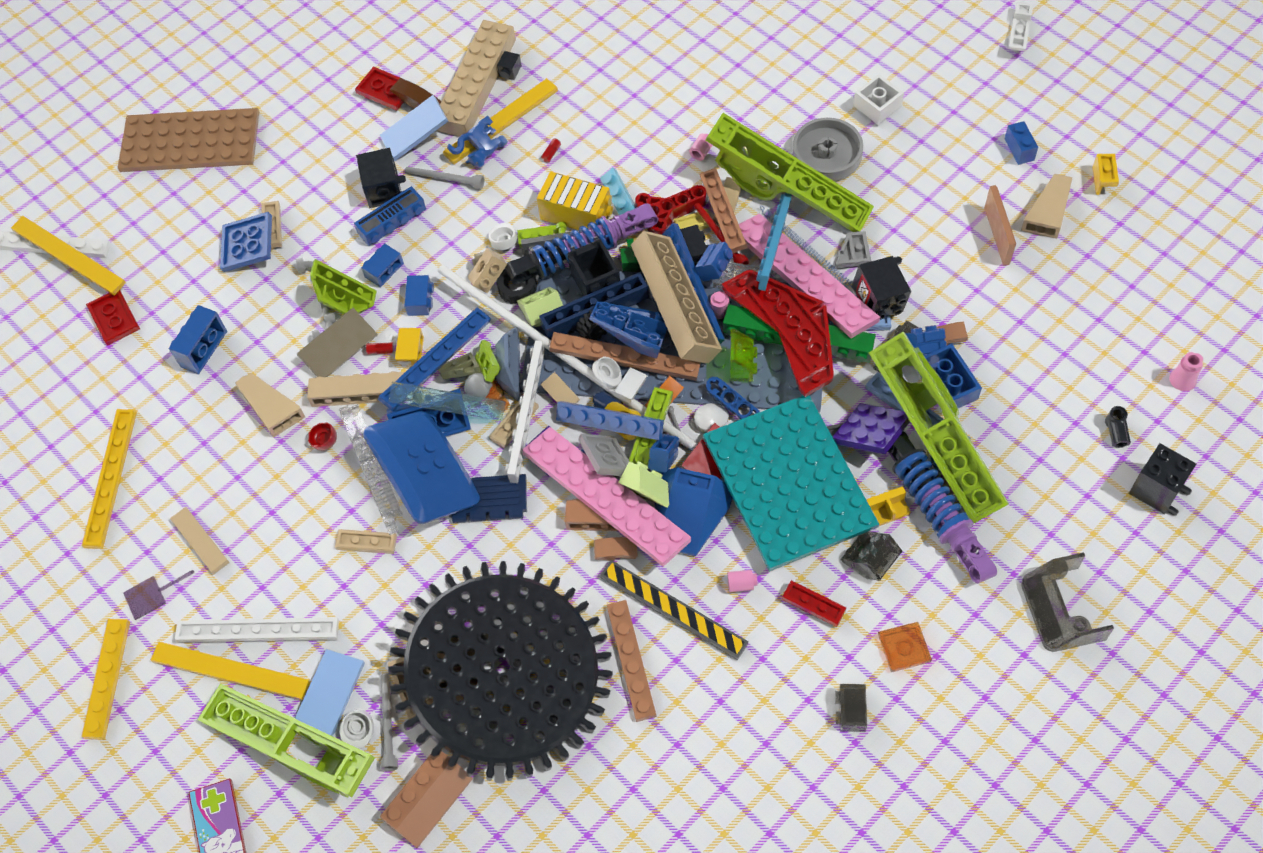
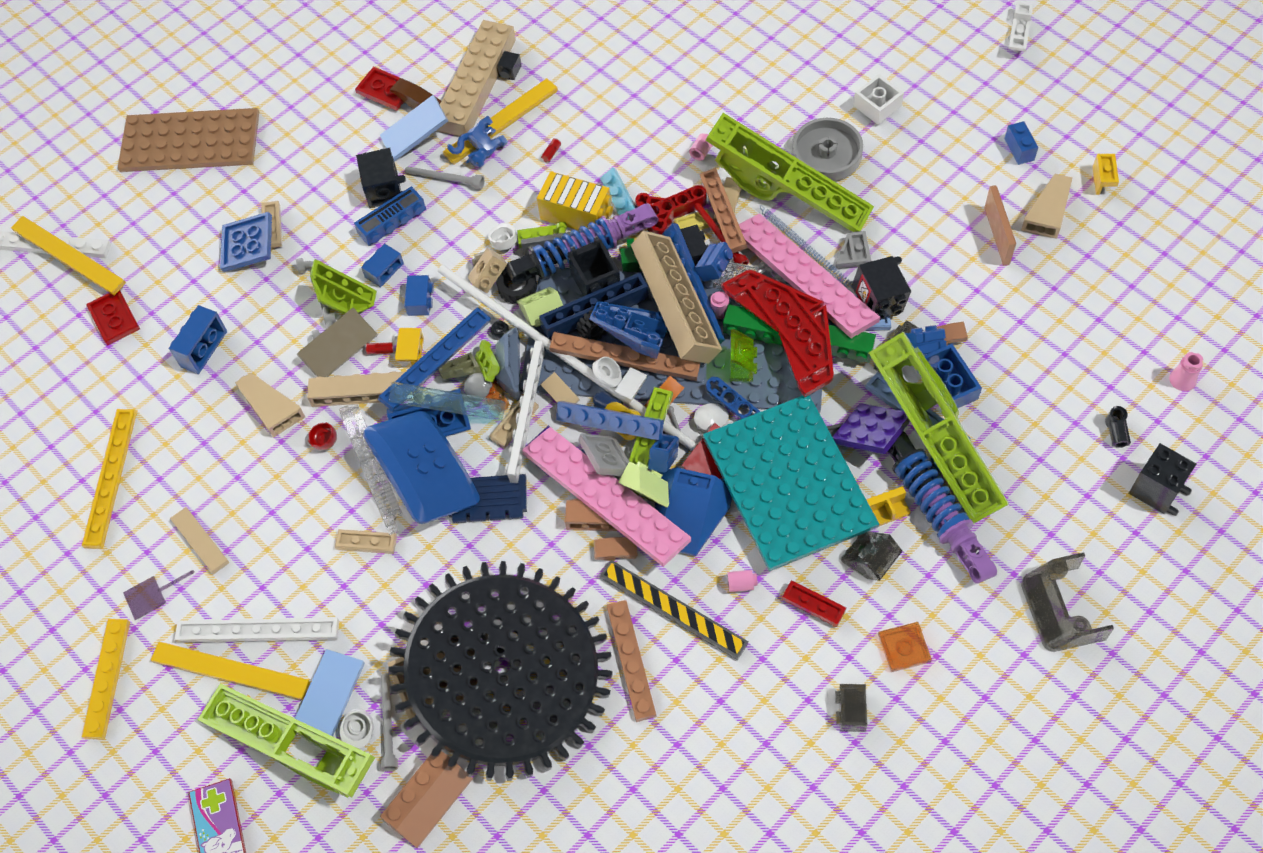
(499, 325): none -> black plate
(773, 242): dark azure plate -> none

